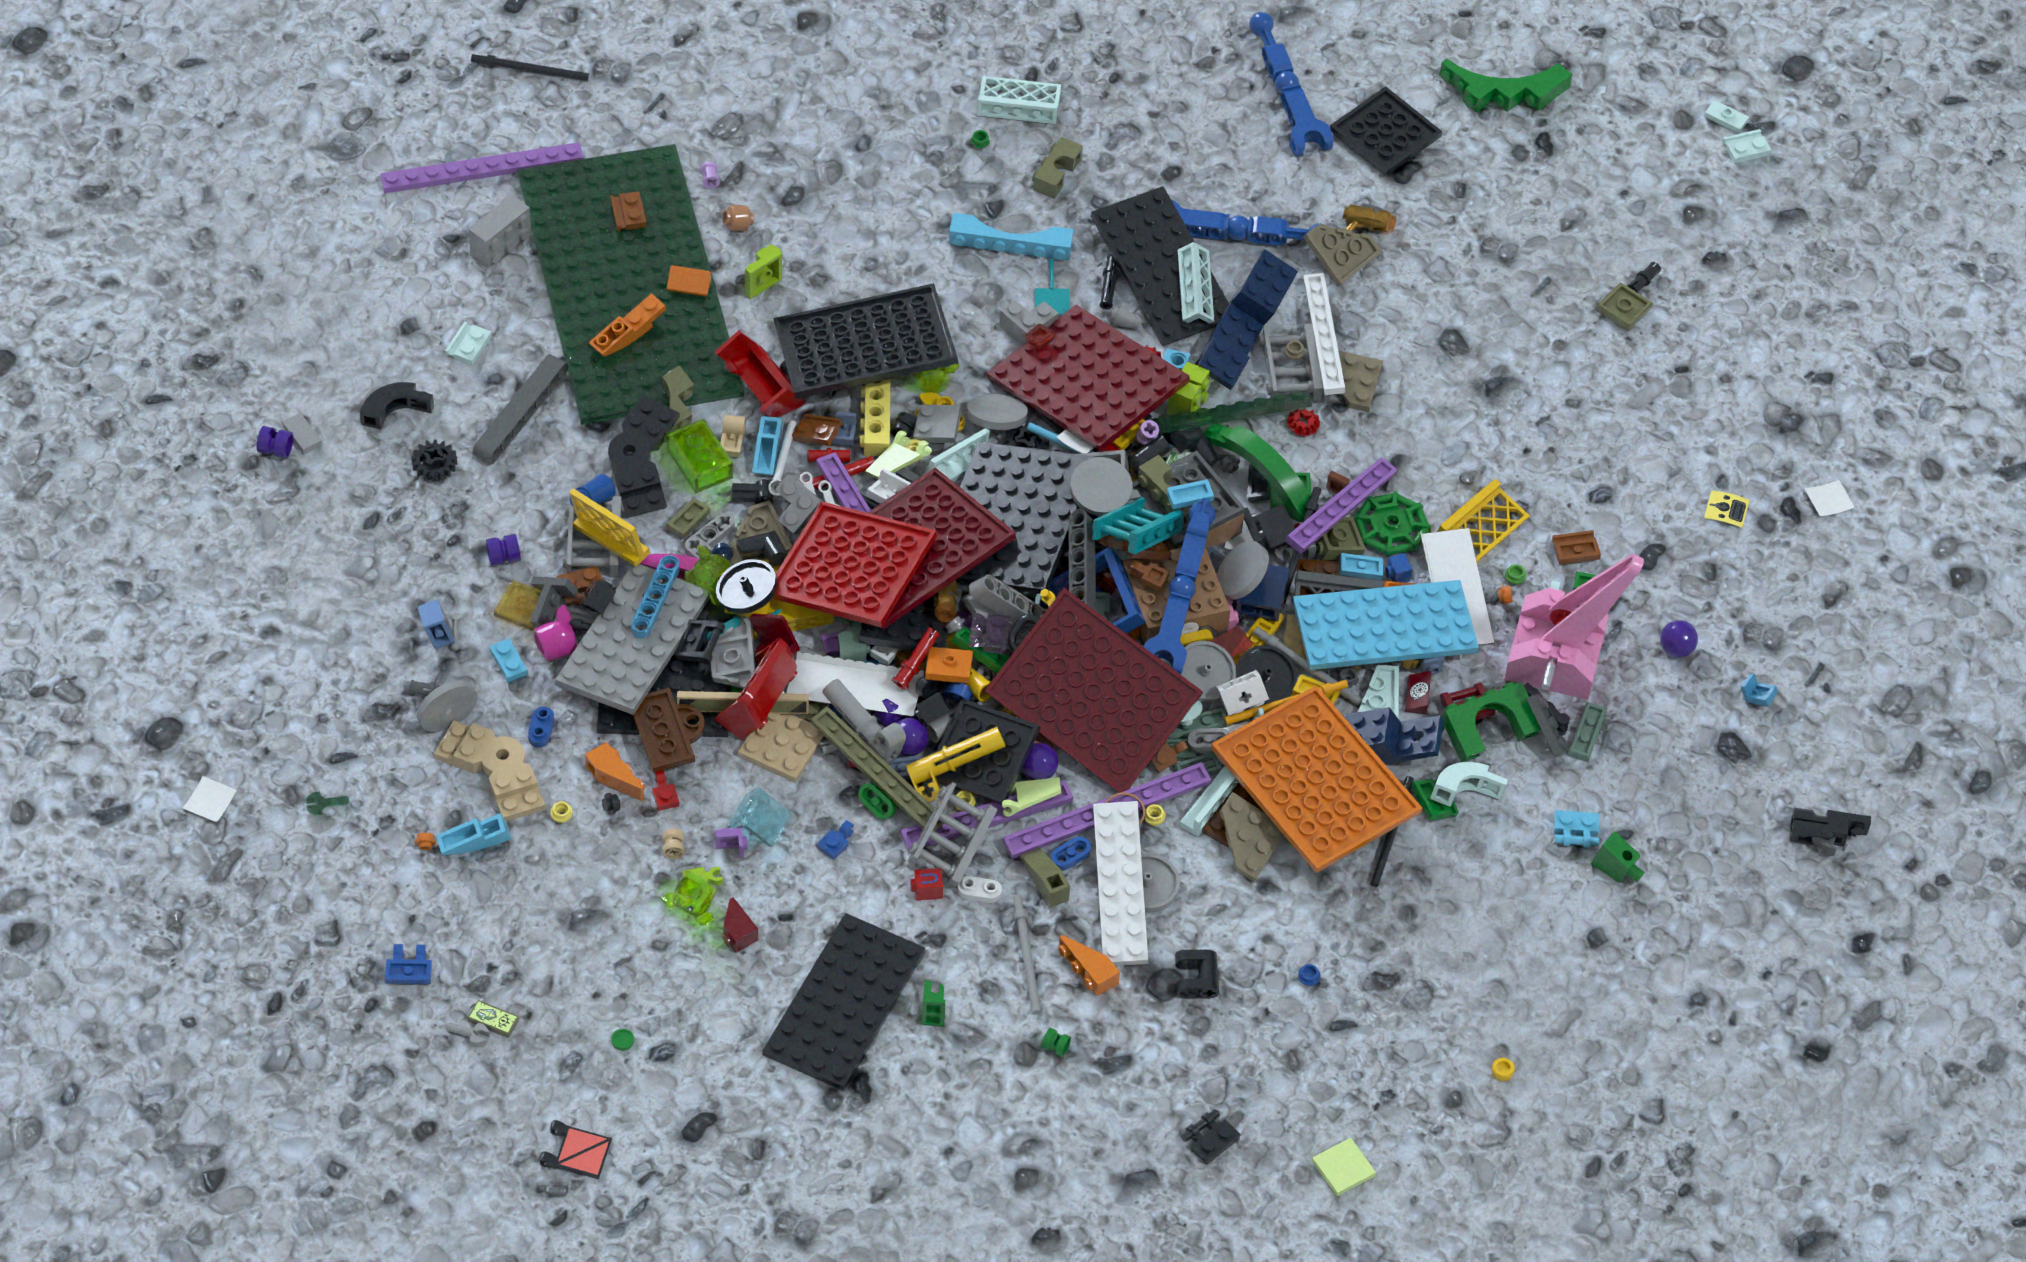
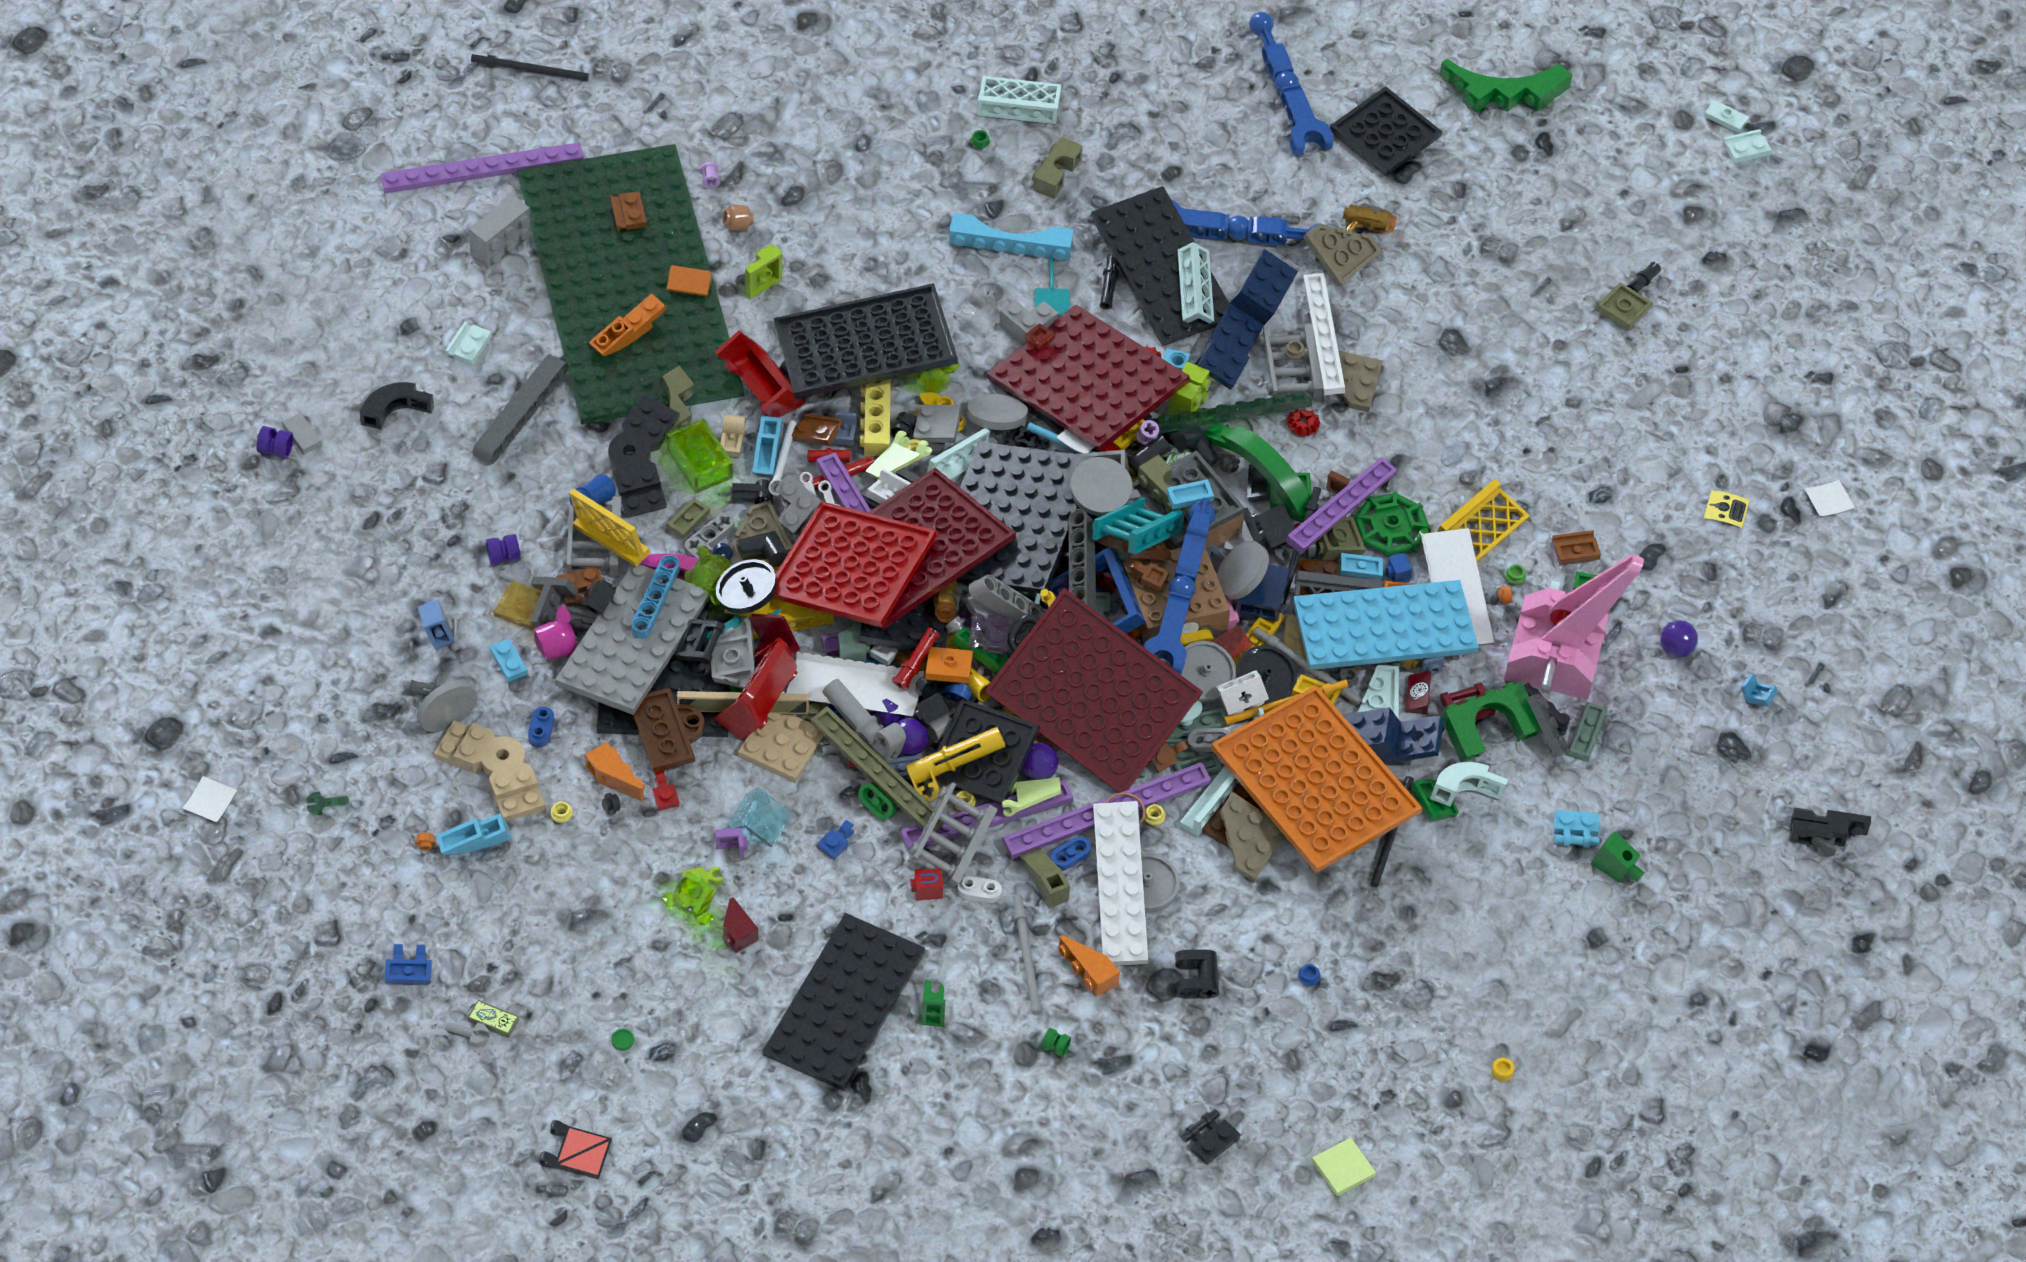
(434, 460): black gear -> none
(673, 844): tan wheel -> none
(1124, 318): light grey cone -> none

